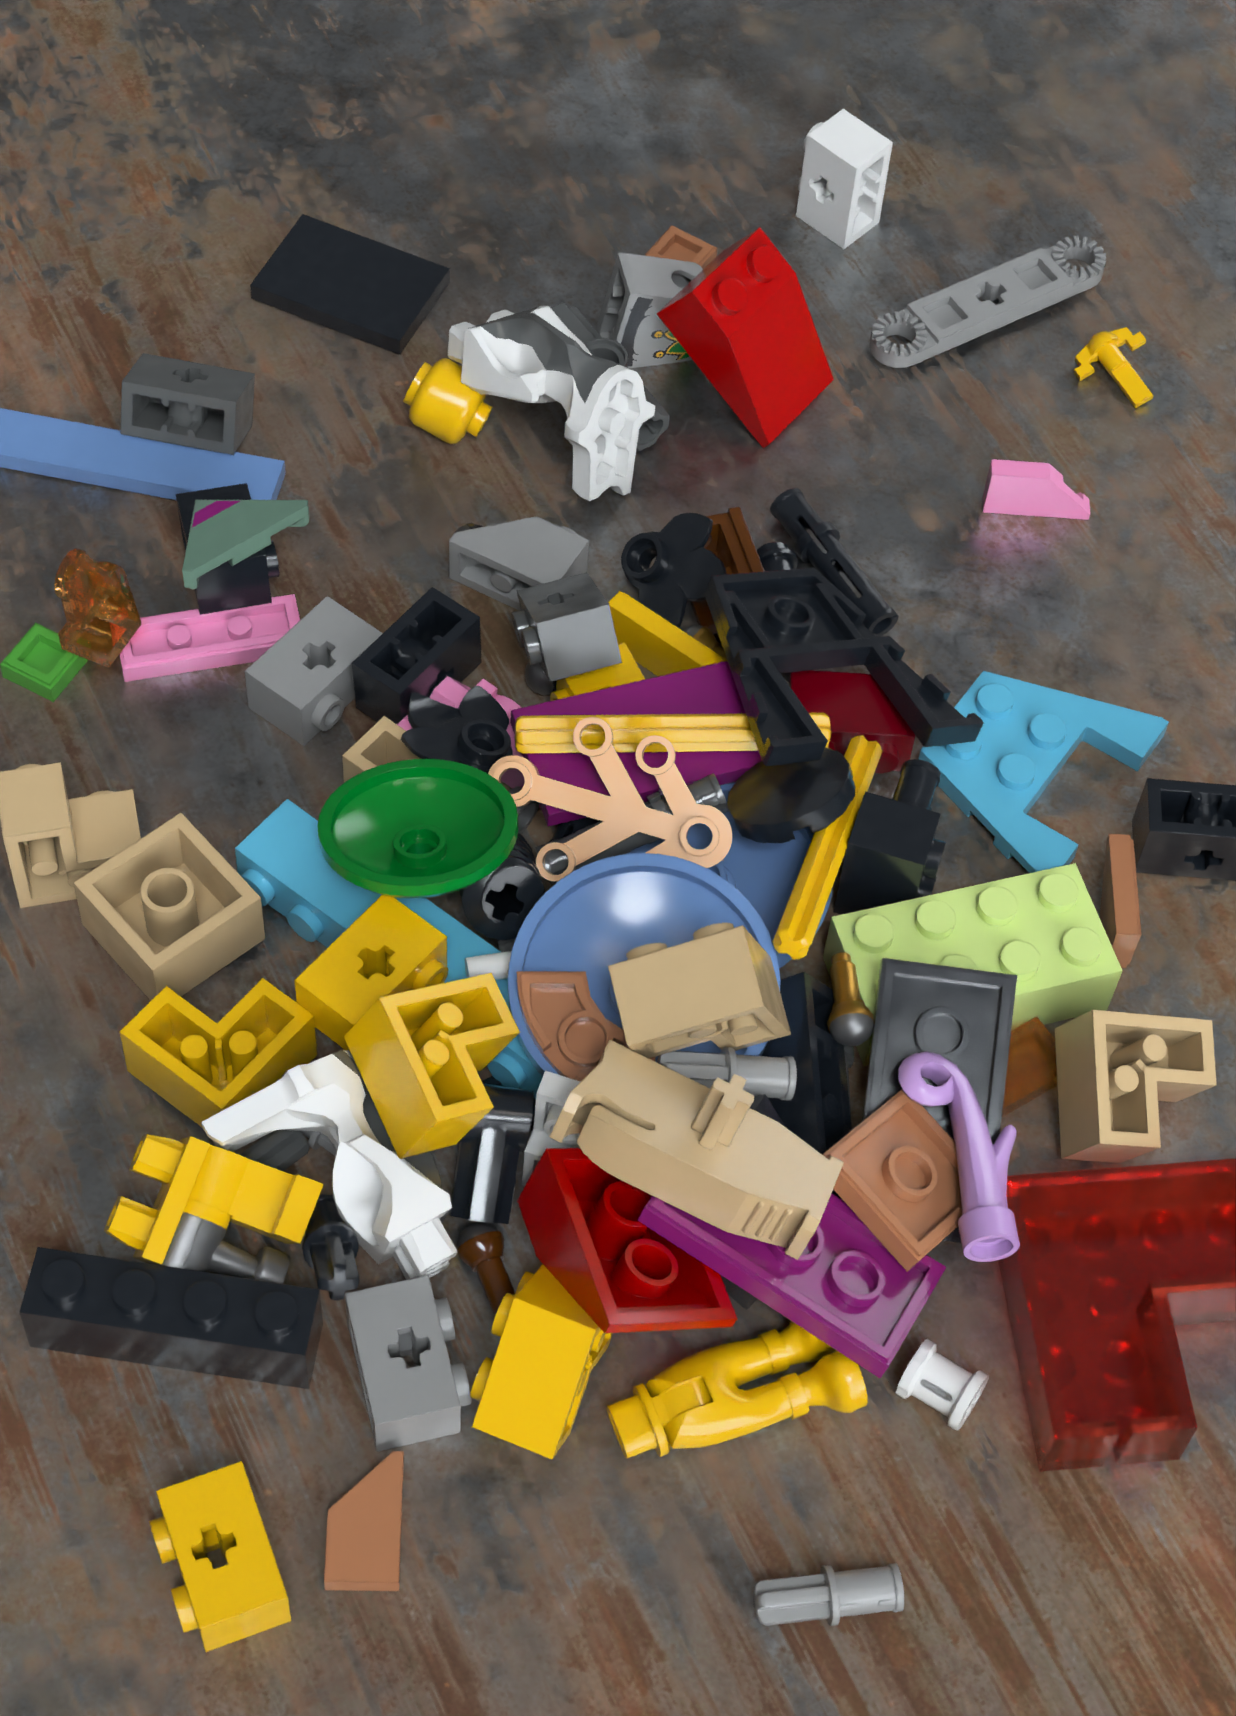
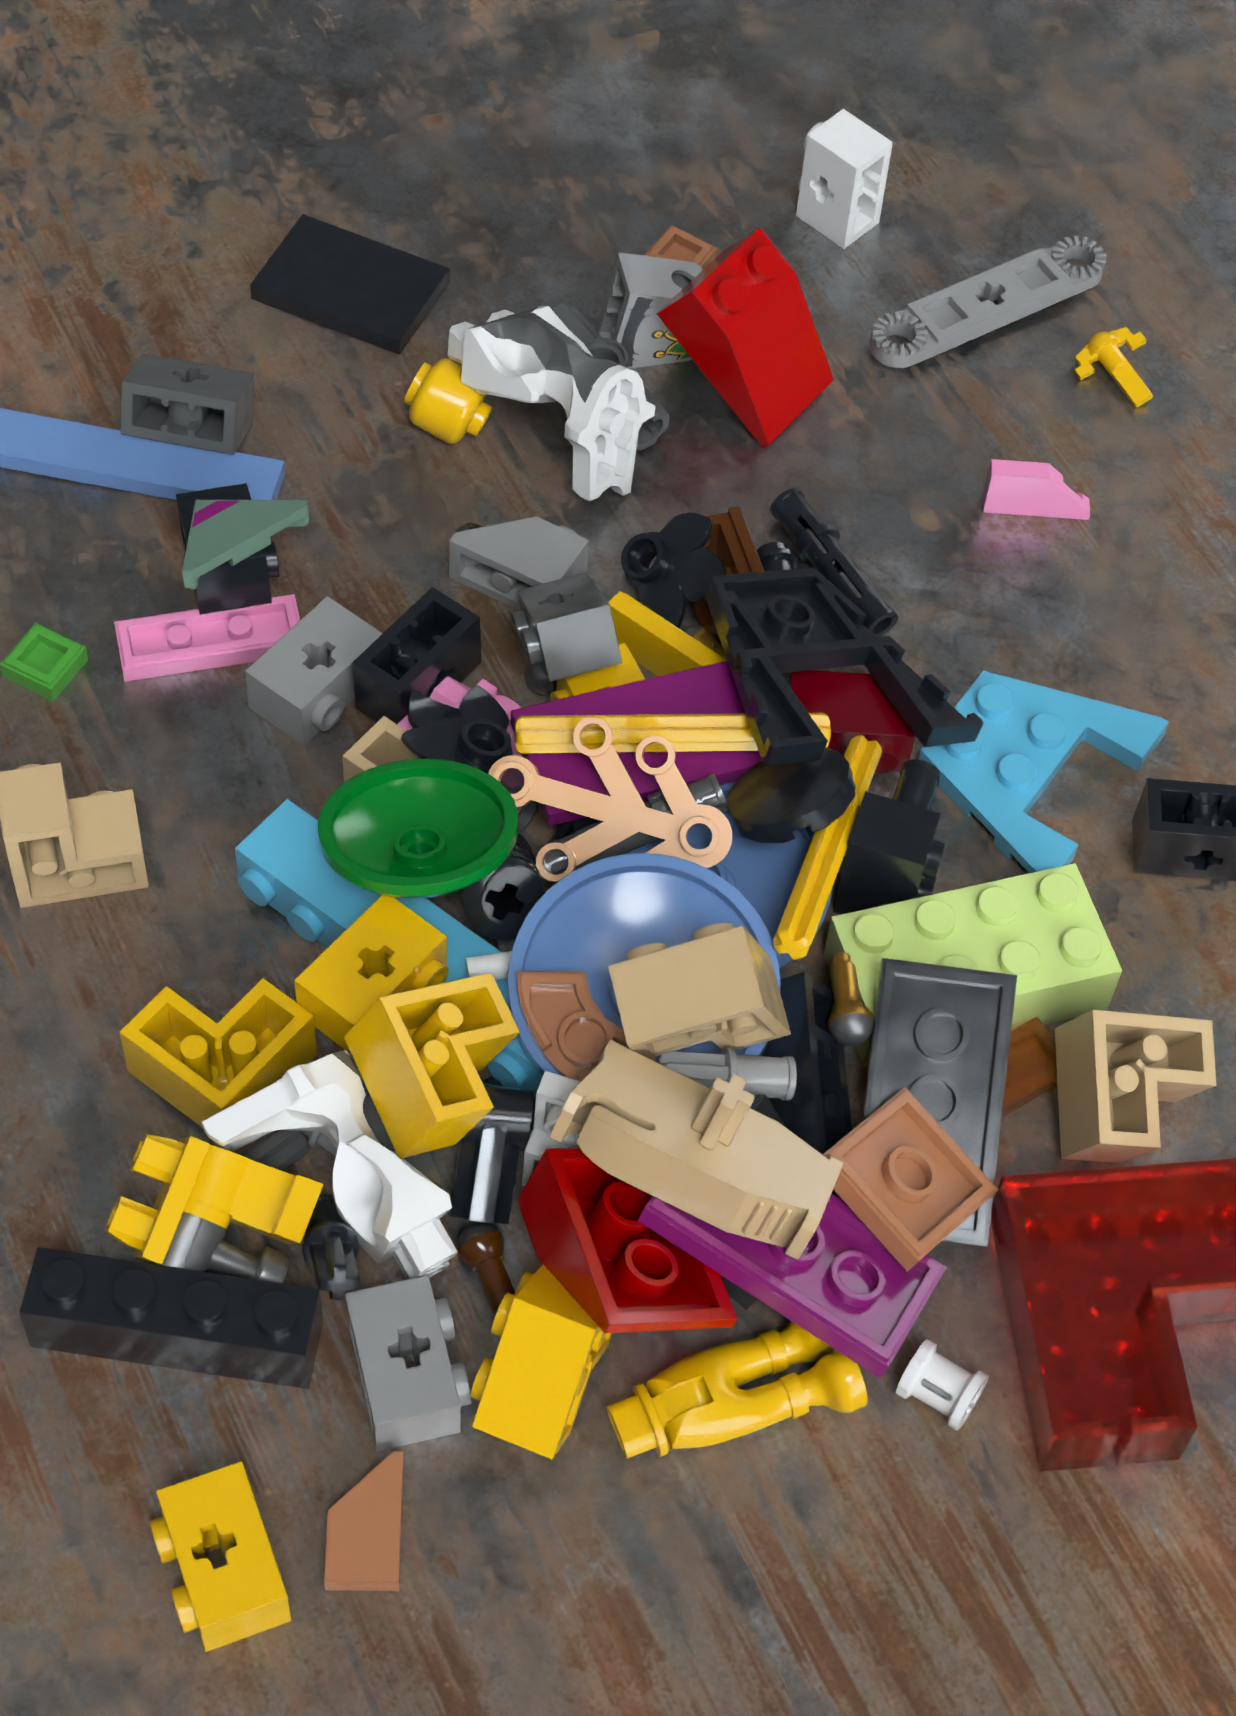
(96, 607): clear orange leg -> none
(170, 909): tan brick -> none
(829, 1595): light grey axle -> none
(987, 1223): lavender plant -> none
(1120, 897): nougat tile -> none

